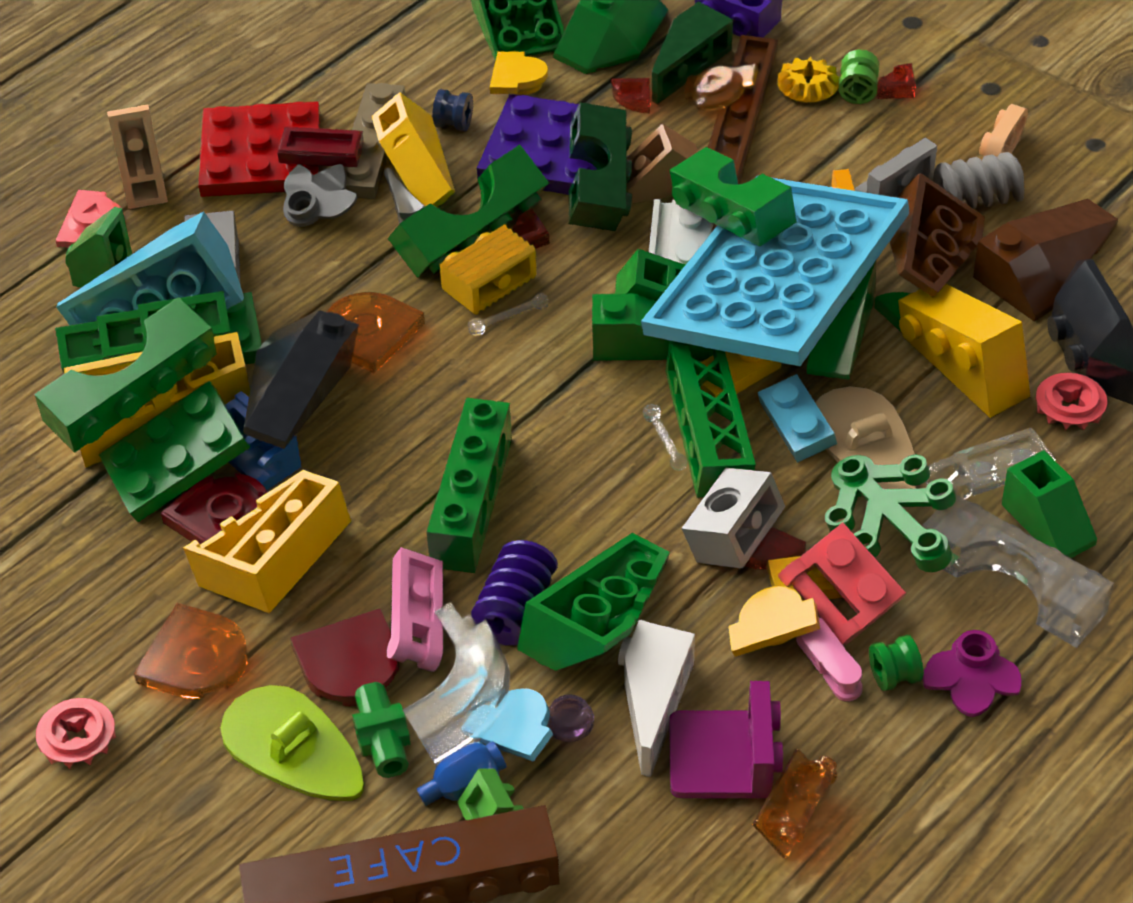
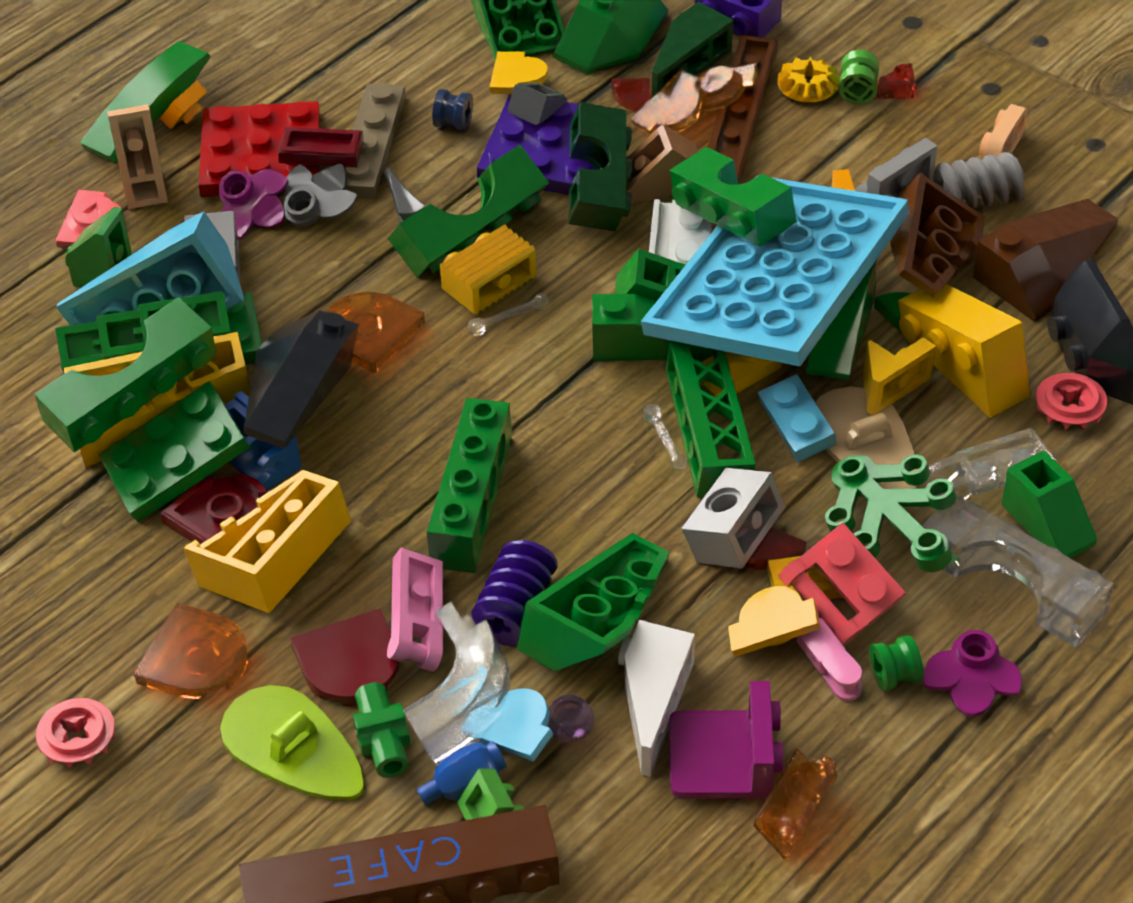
(154, 86): none -> green slope
(185, 106): none -> light orange plate
(256, 202): none -> magenta plate
(414, 149): yellow slope -> none
(531, 229): clear red tile -> none
(535, 102): none -> dark grey slope
(674, 105): none -> clear orange piece
(894, 376): none -> yellow slope

